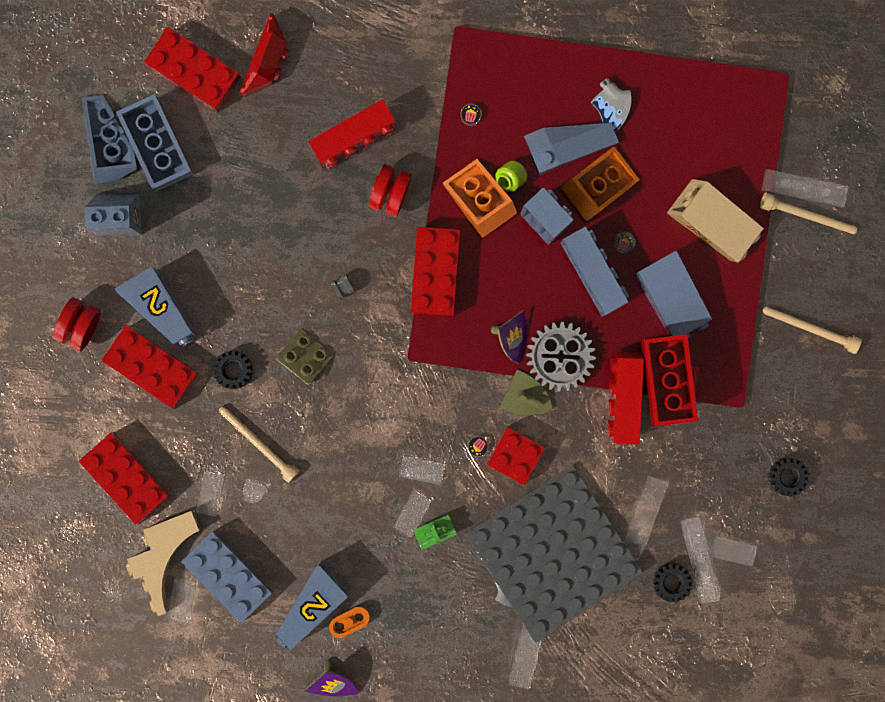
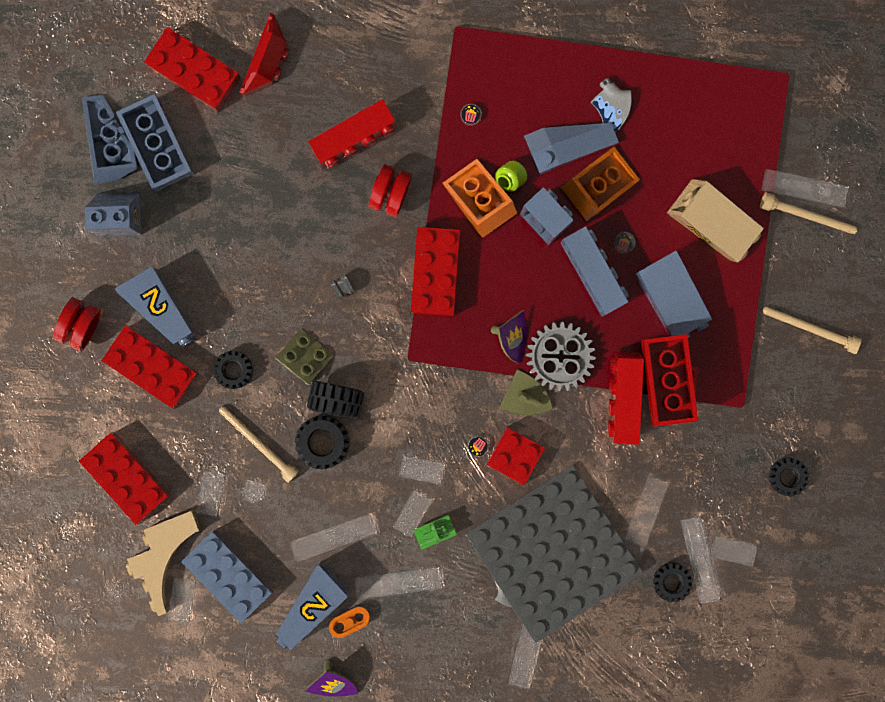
(303, 442): none -> black tyre
(333, 537): none -> clear tile
(335, 400): none -> black tyre
(398, 583): none -> clear tile

